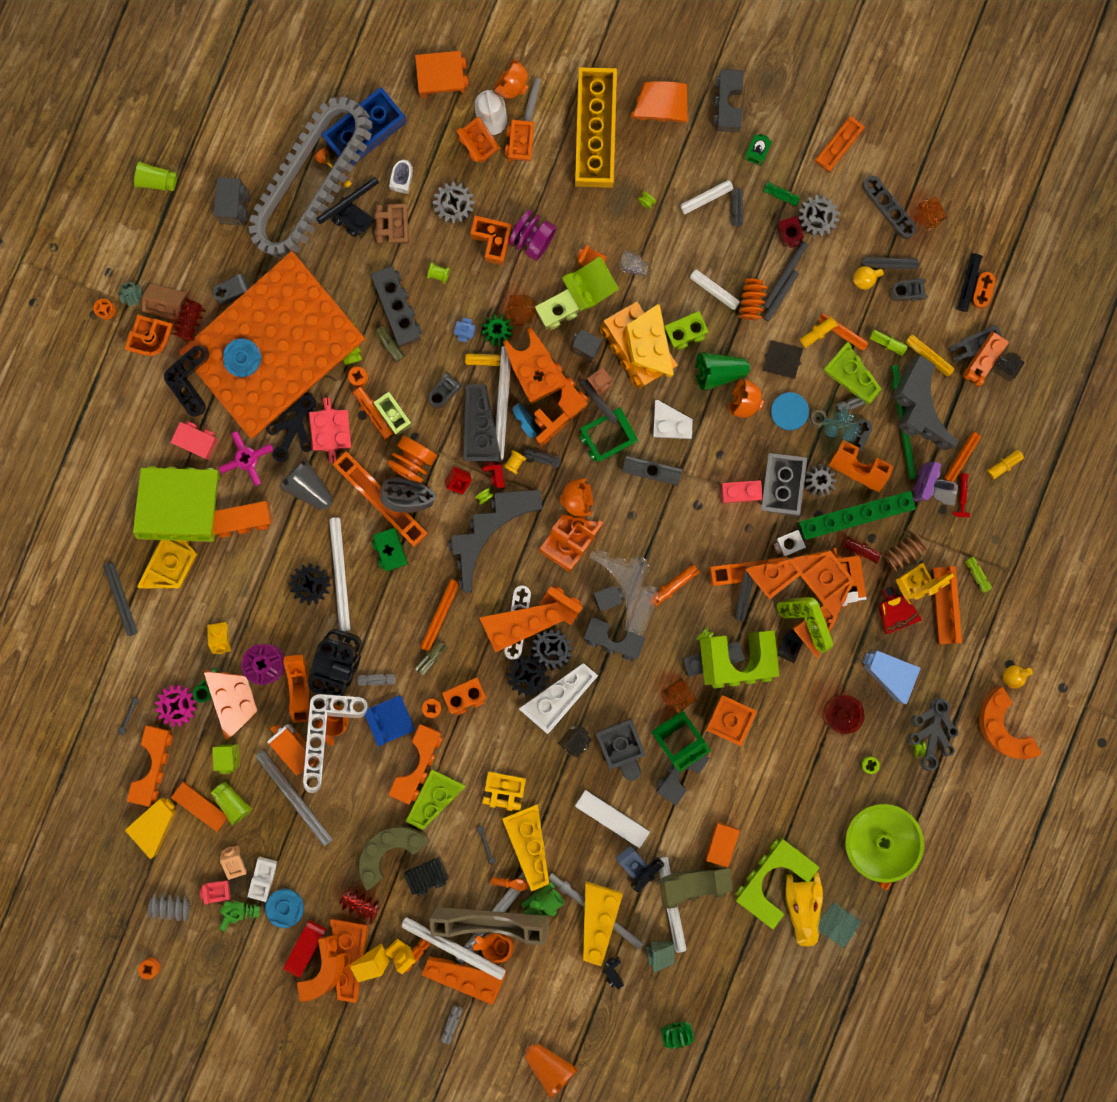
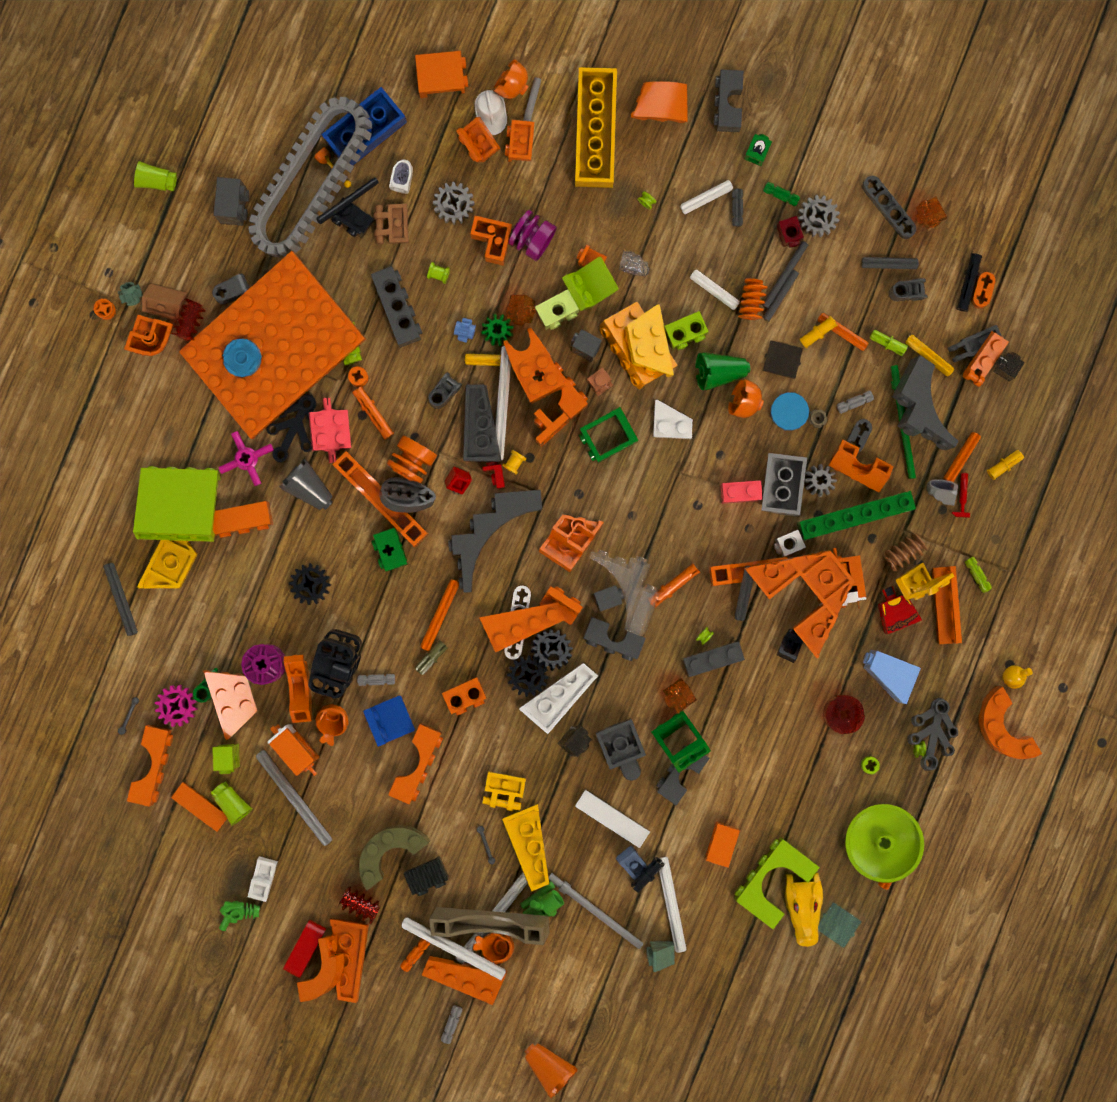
(152, 826): yellow slope -> none
(152, 965): orange wheel -> none
(169, 907): light grey piece -> none
(182, 381): black beam -> none
(193, 440): coral brick -> none
(215, 892): coral bracket -> none
(218, 638): yellow bracket -> none
(232, 862): light nougat bracket -> none
(284, 908): dark azure tile -> none
(313, 733): white beam -> none
(339, 572): white axle -> none
(370, 964): yellow slope -> none
(390, 344): olive axle -> none
(393, 414): yellowish green brick -> none
(401, 954): yellow bracket -> none
(433, 798): lime wing -> none
(434, 708): orange wheel -> none
(484, 496): lime bush -> none
(518, 884): orange piece -> none
(526, 420): dark azure tile -> none
(542, 457): dark grey axle -> none
(577, 498): orange cylinder -> none
(598, 401): dark grey bar -> none
(600, 915): yellow wing -> none
(612, 976): black bracket -> none
(664, 473): dark grey piece -> none
(677, 1035): green gear -> none
(694, 883): olive brick -> none
(731, 720): orange bracket -> none
(761, 665): lime arch -> none
(812, 614): lime beam -> none
(839, 144): orange tile -> none
(850, 429): clear light blue hips -> none
(851, 373): lime wing -> none
(862, 550): clear red pin -> none
(866, 277): yellow piece -> none
(926, 478): medium lavender plate -> none

